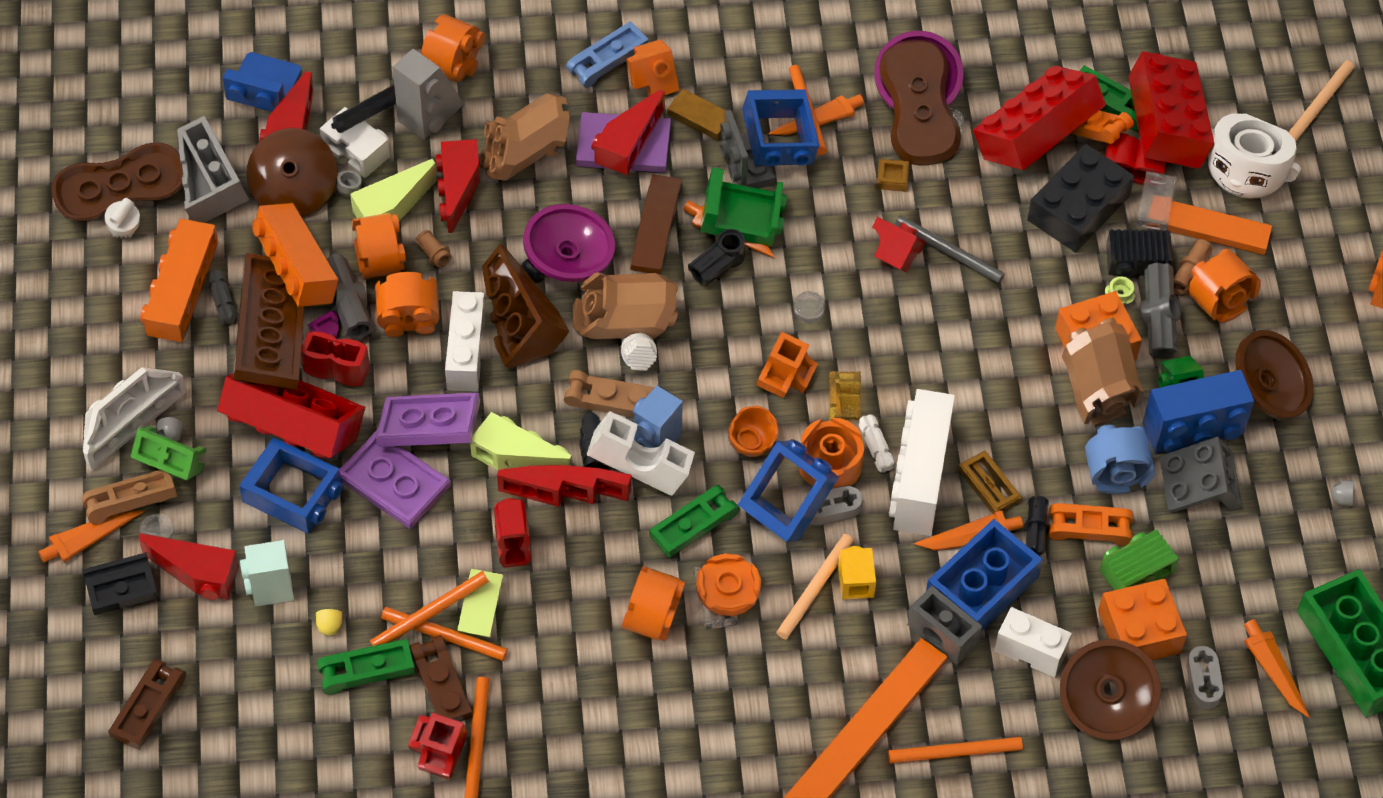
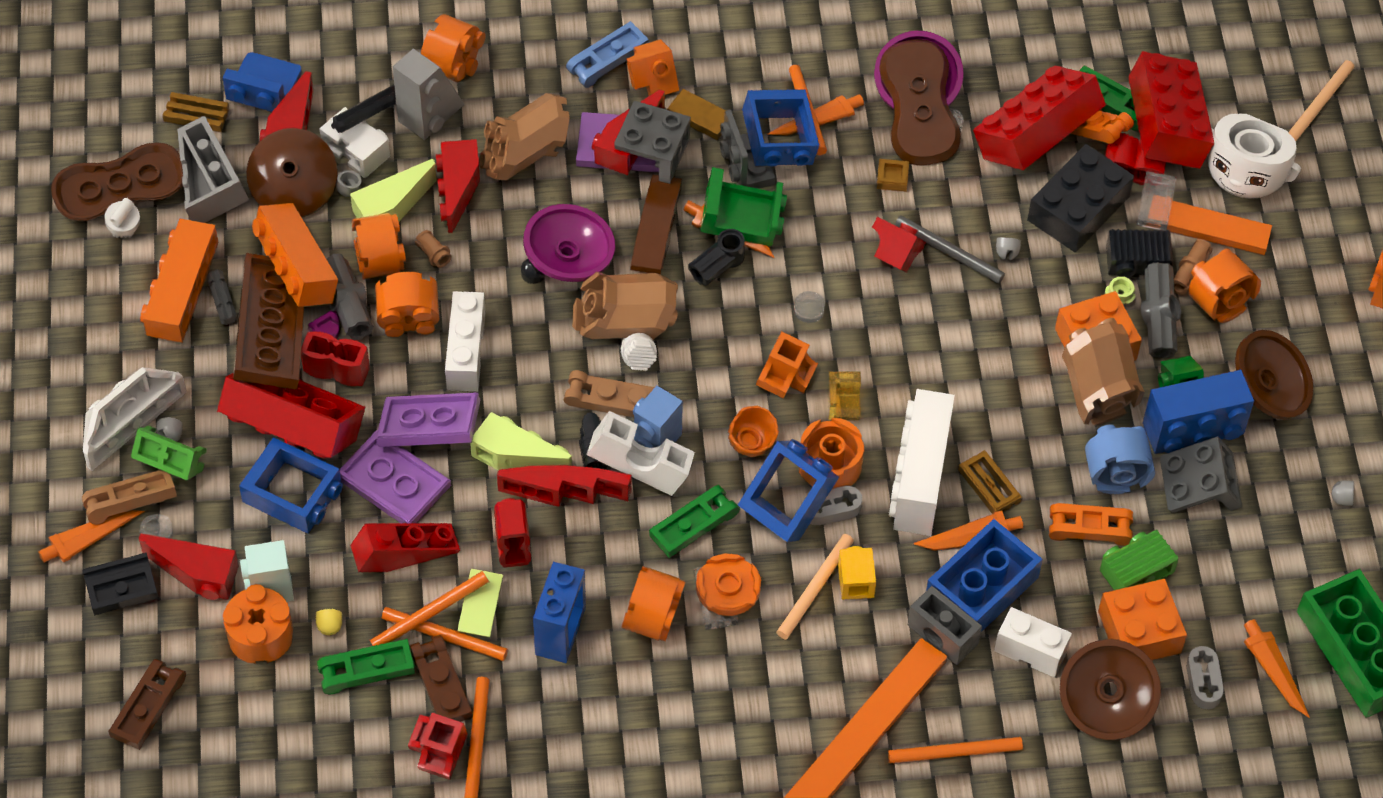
(197, 108): none -> pearl gold tile
(258, 624): none -> orange brick
(400, 545): none -> red slope
(523, 315): reddish brown wedge -> none
(559, 614): none -> blue window
(656, 136): none -> dark grey bracket
(876, 443): white axle -> none
(1009, 245): none -> light grey hinge
(1037, 524): black axle -> none

